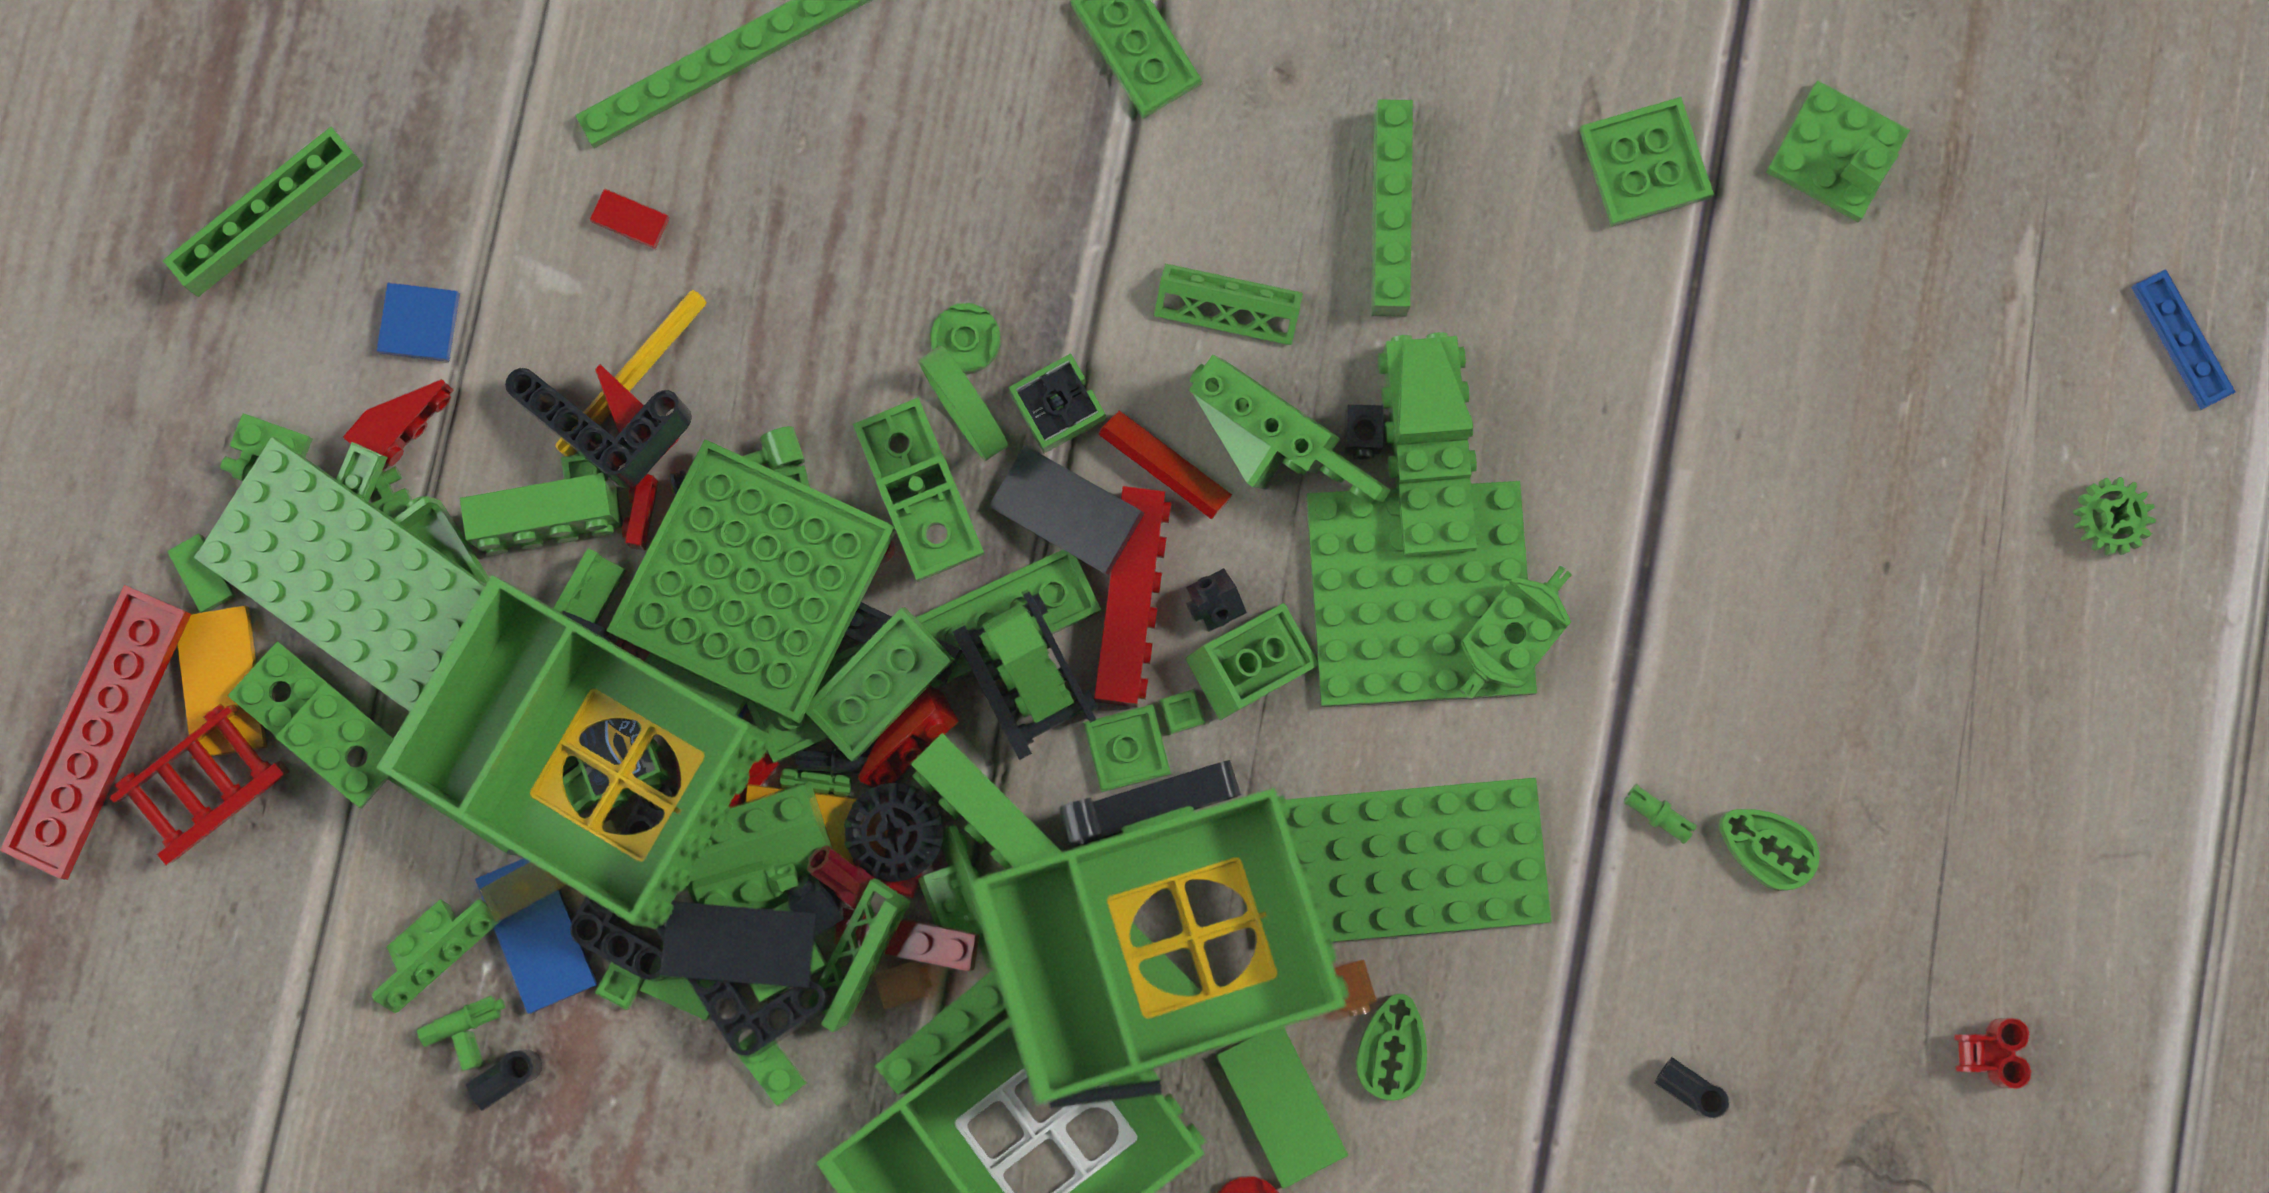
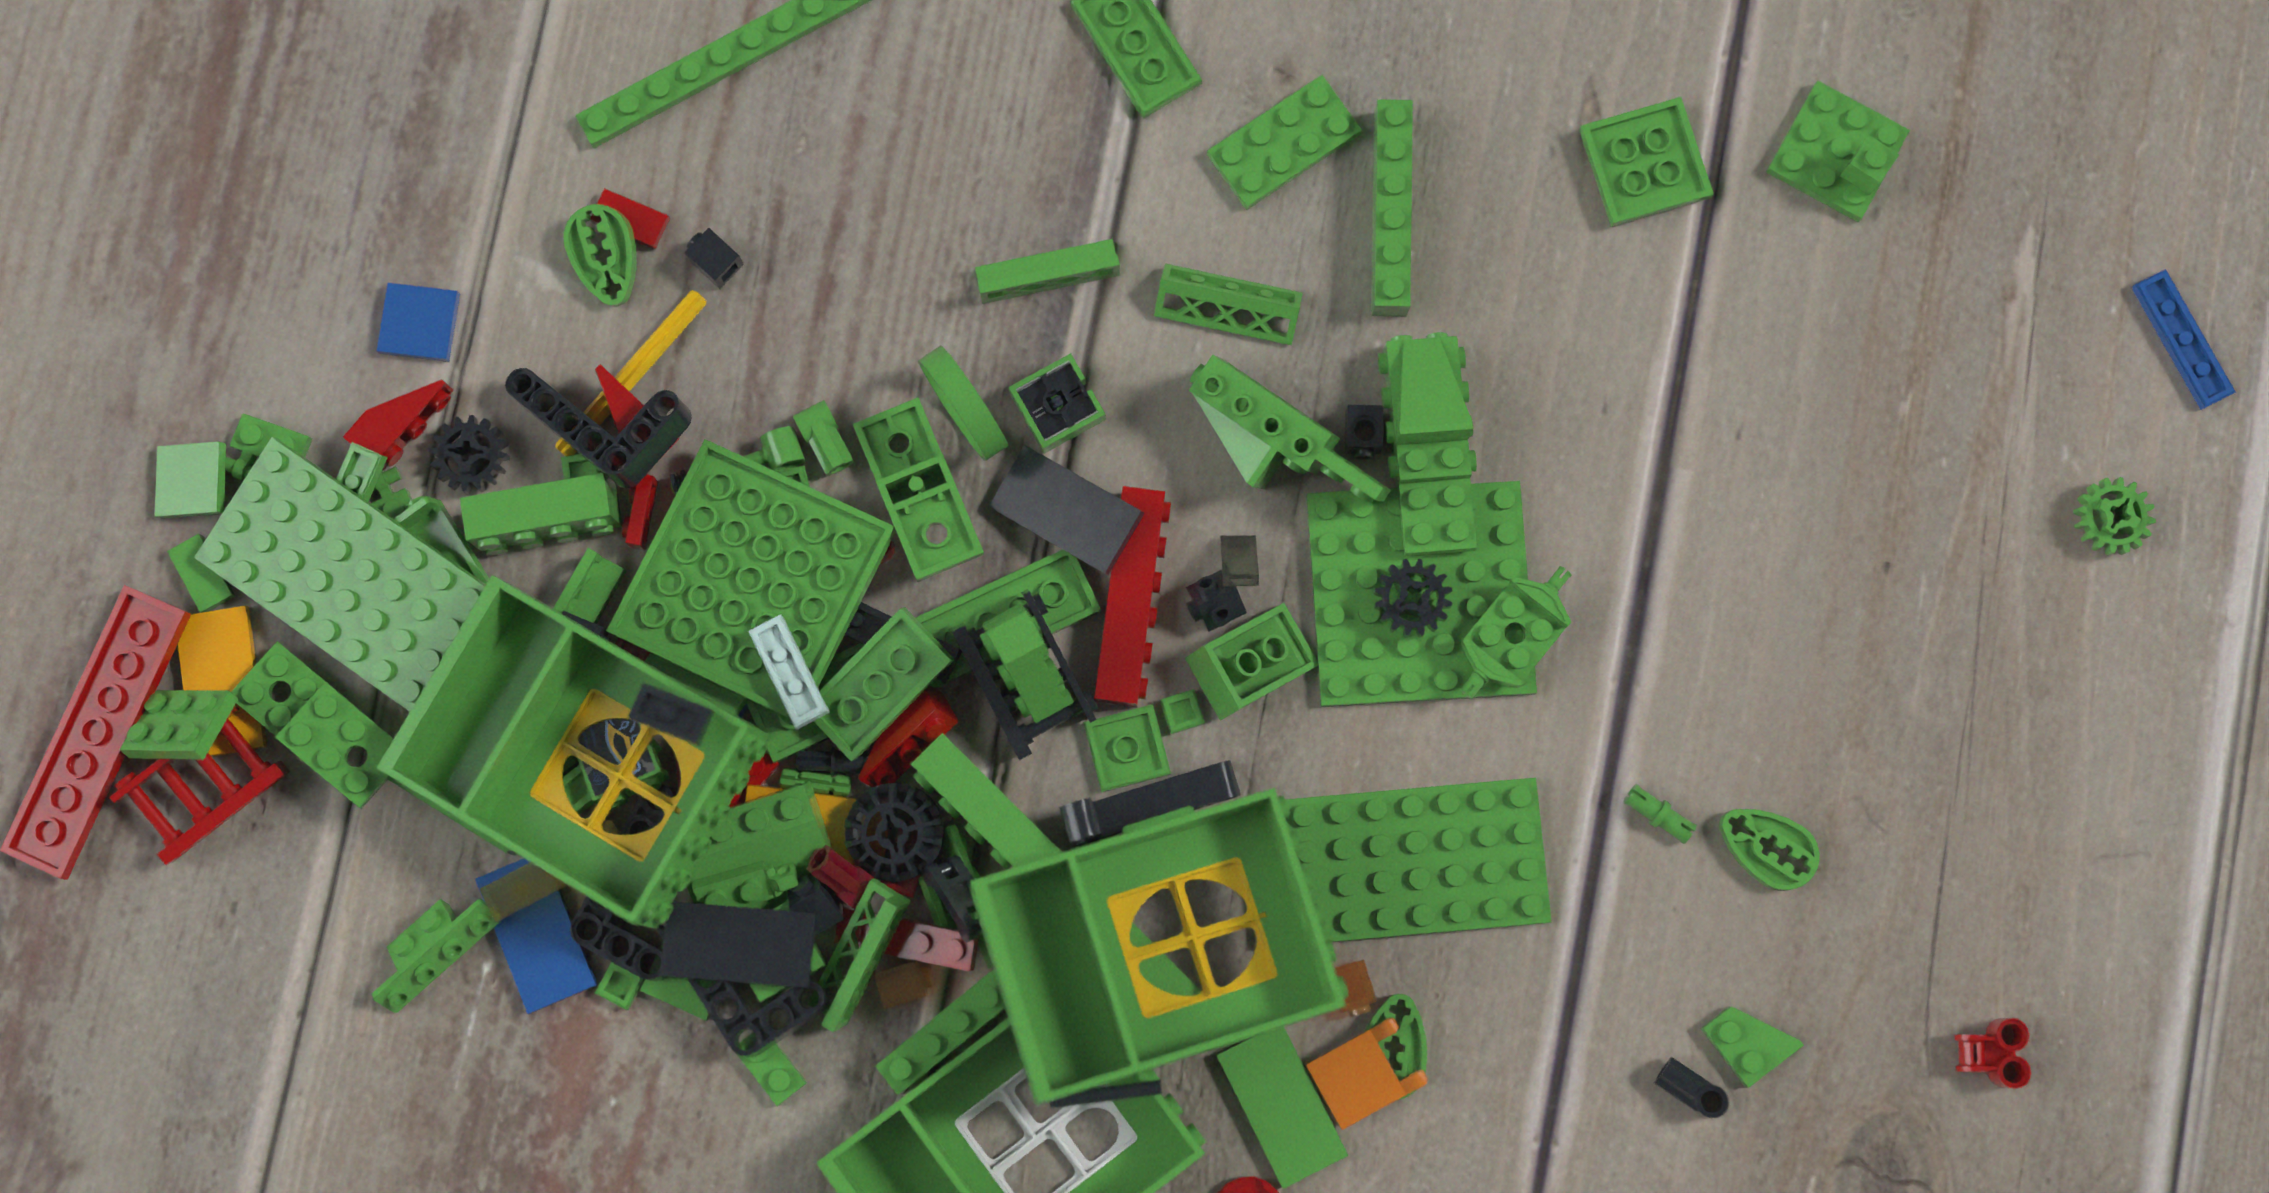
(179, 724): none -> bright green plate
(190, 480): none -> bright green tile
(263, 212): bright green brick -> none
(461, 1020): bright green piece -> none
(467, 1050): bright green tile -> none
(469, 439): none -> black gear
(502, 1078): black piece -> none
(583, 253): none -> bright green piece
(671, 714): none -> black plate
(713, 257): none -> black brick
(788, 671): none -> light aqua tile
(821, 432): none -> bright green piece
(954, 893): none -> black plate
(967, 335): bright green tile -> none
(1047, 271): none -> bright green fence
(1165, 464): red tile -> none
(1239, 560): none -> clear smoke tile
(1284, 142): none -> bright green plate
(1359, 1077): none -> orange flag
(1402, 584): none -> black gear
(1749, 1044): none -> bright green wing

